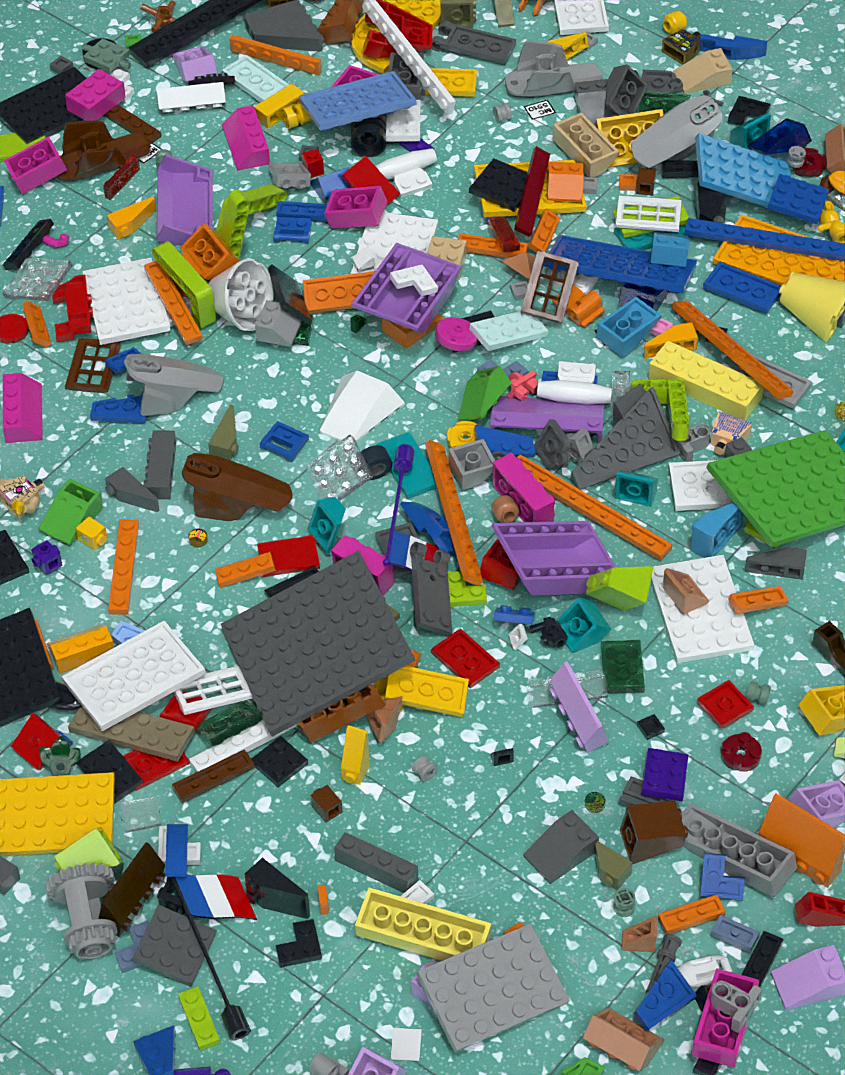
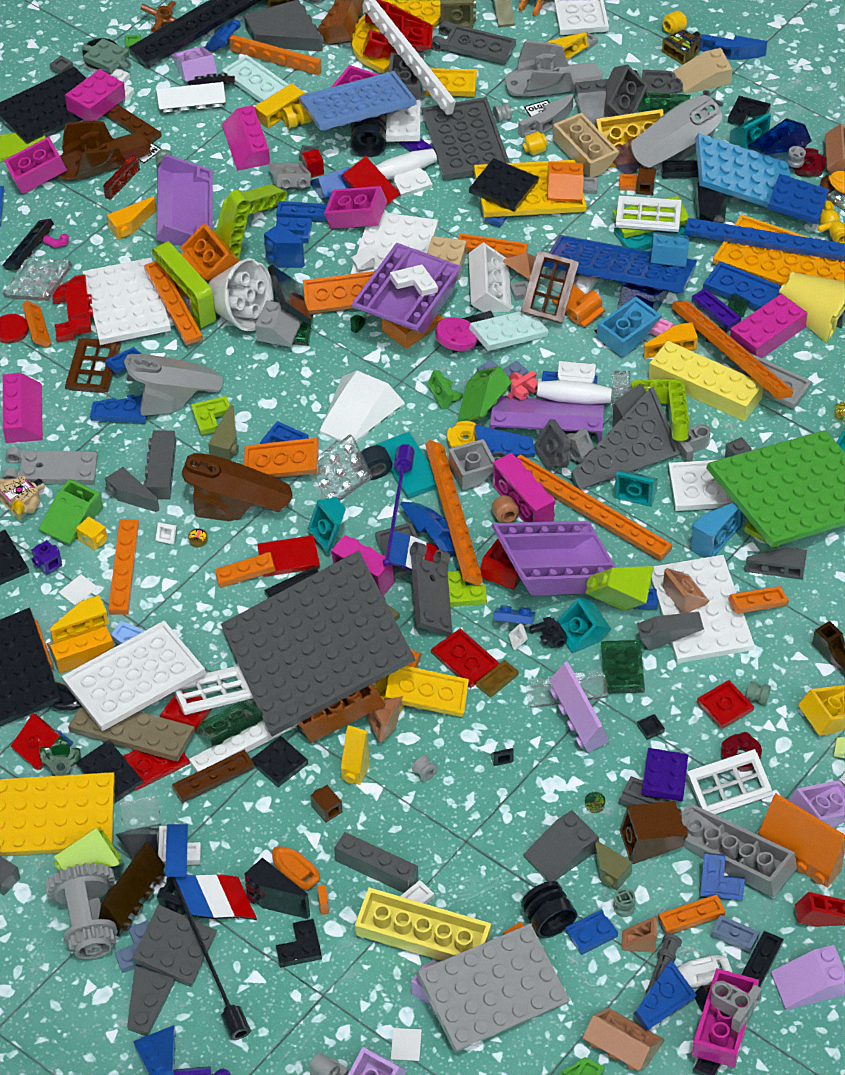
(57, 466): none -> light grey hinge
(78, 589): none -> white sticker
(81, 617): none -> yellow slope
(135, 839): none -> black slope
(147, 999): none -> dark grey wing
(166, 533): none -> white slope
(199, 1018): lime plate -> none
(207, 411): none -> lime plate
(222, 35): none -> blue plate
(283, 248): none -> blue slope
(284, 457): none -> orange plate
(295, 867): none -> orange piece
(441, 389): none -> bright green tile
(464, 137): none -> dark grey plate
(489, 280): none -> white slope
(497, 678): none -> pearl gold tile
(504, 234): clear red plate -> none
(532, 191): dark red tile -> none
(535, 143): none -> yellow head
(544, 121): none -> light grey slope
(544, 231): orange plate -> none
(549, 909): none -> black wheel
(591, 932): none -> blue plate
(625, 160): none -> piece
(651, 600): none -> blue plate
(668, 628): none -> dark grey slope
(716, 309): none -> dark purple plate
(724, 765): none -> white piece
(727, 429): light nougat torso -> none
(738, 304): none -> clear green plate
(769, 326): none -> dark pink brick

